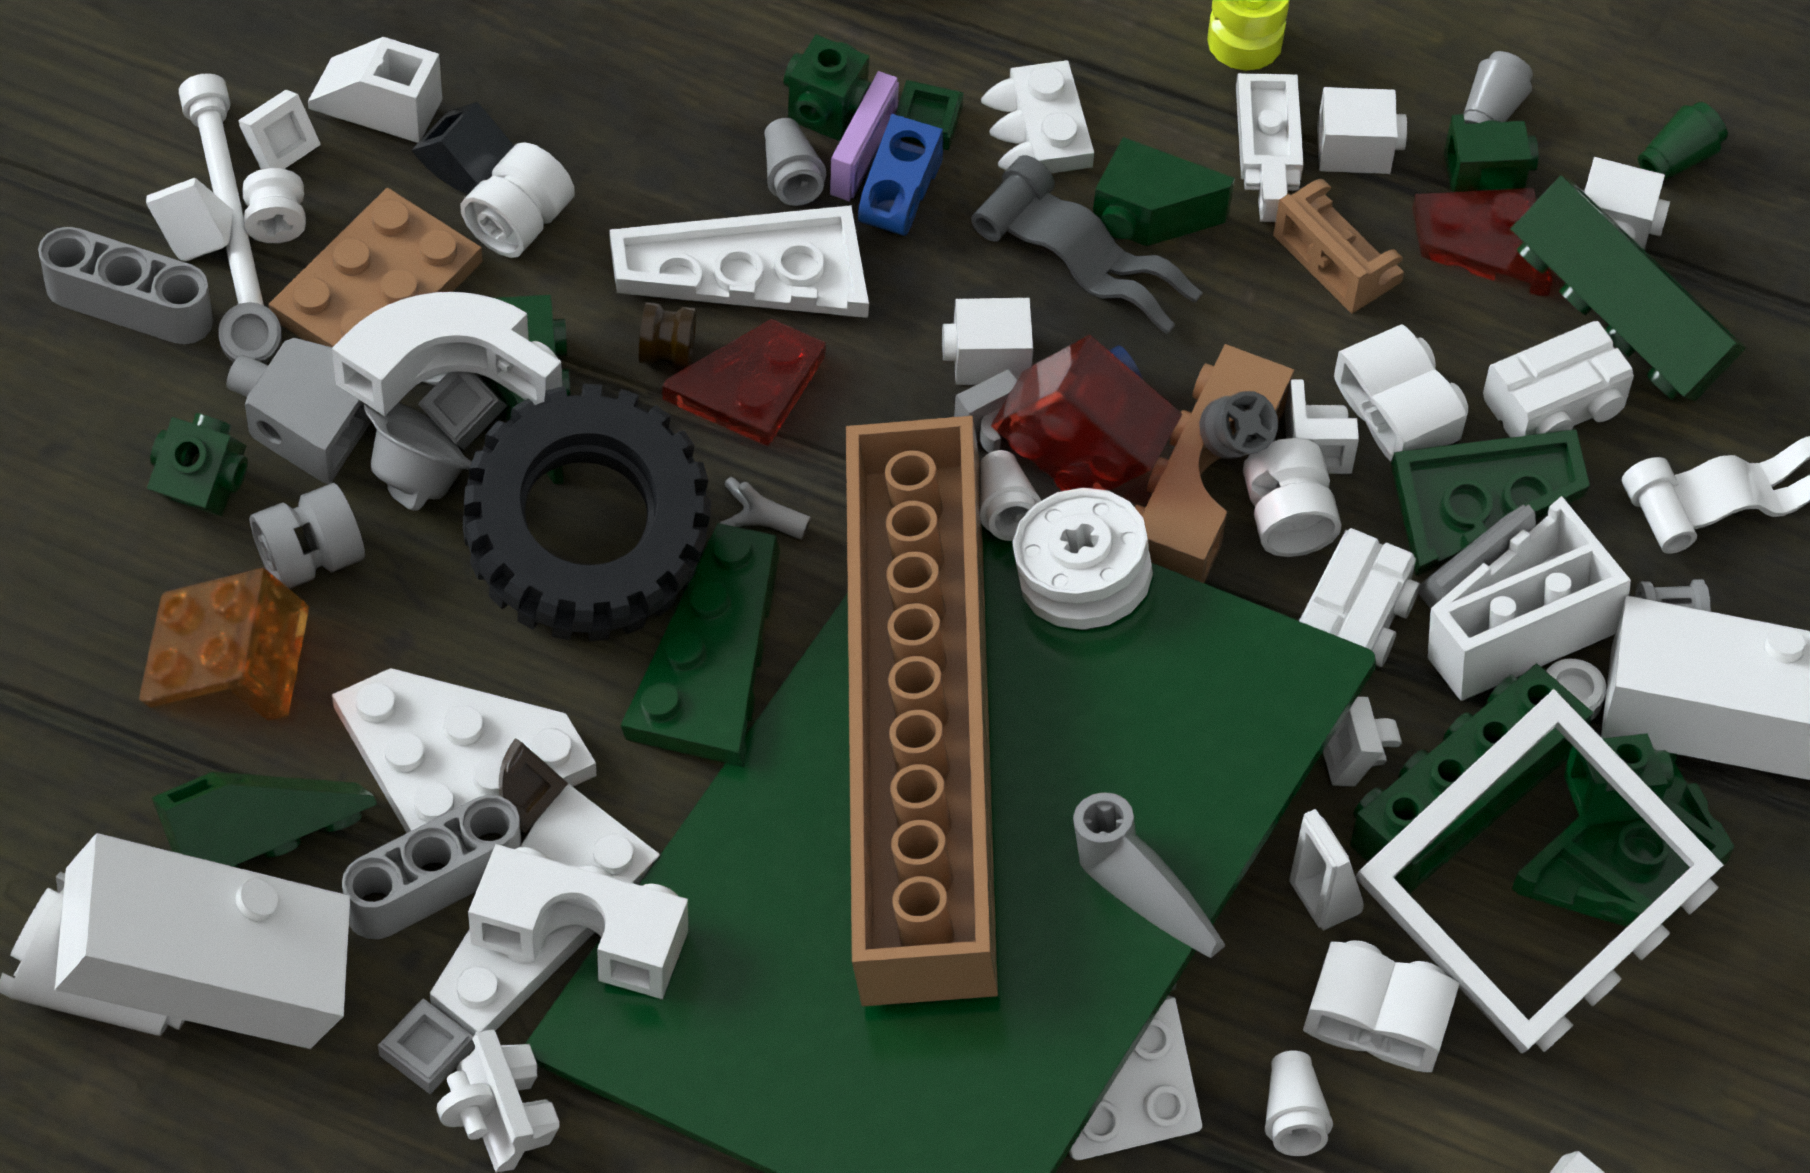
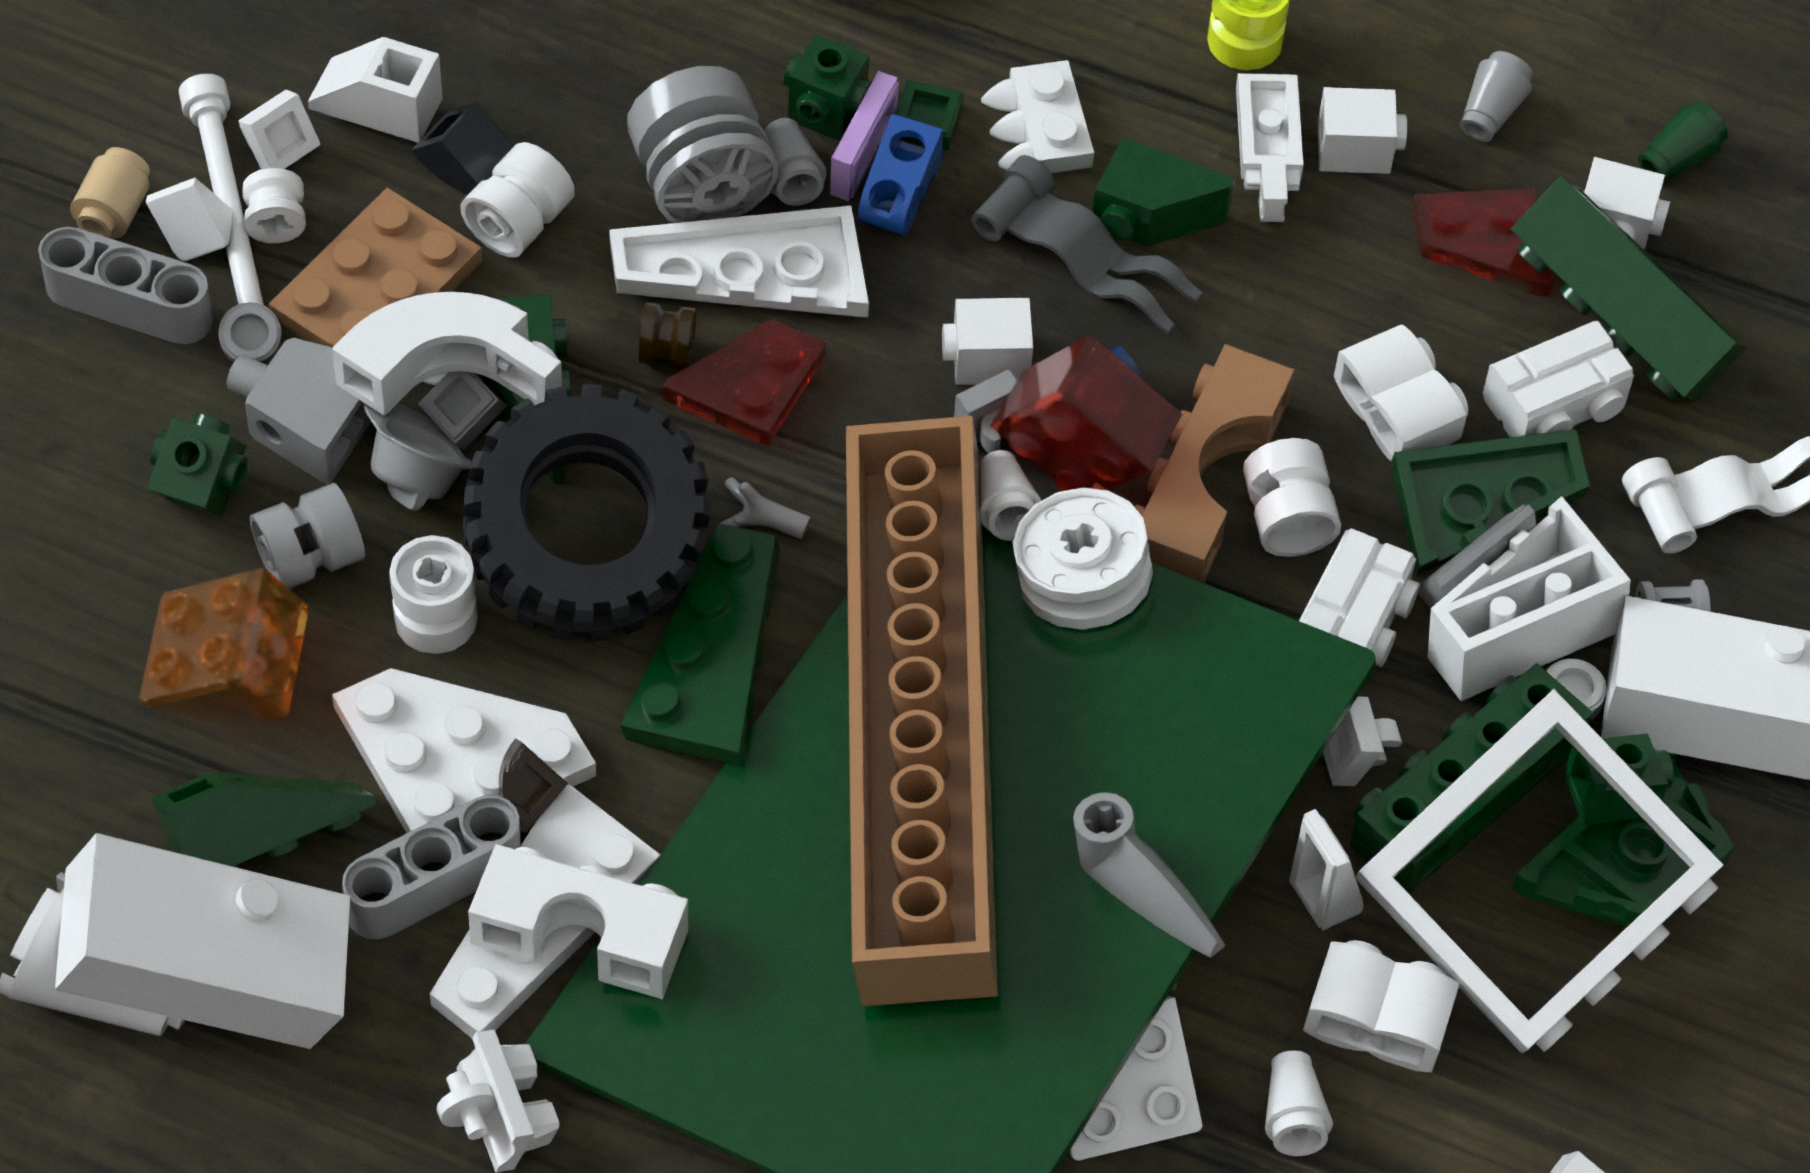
(111, 193): none -> tan brick
(426, 1046): light grey tile -> none
(433, 594): none -> white wheel
(702, 145): none -> light grey wheel
(1253, 419): dark grey wheel -> none
(1324, 426): white panel -> none
(1333, 248): medium nougat hinge -> none
(1489, 155): dark green brick -> none

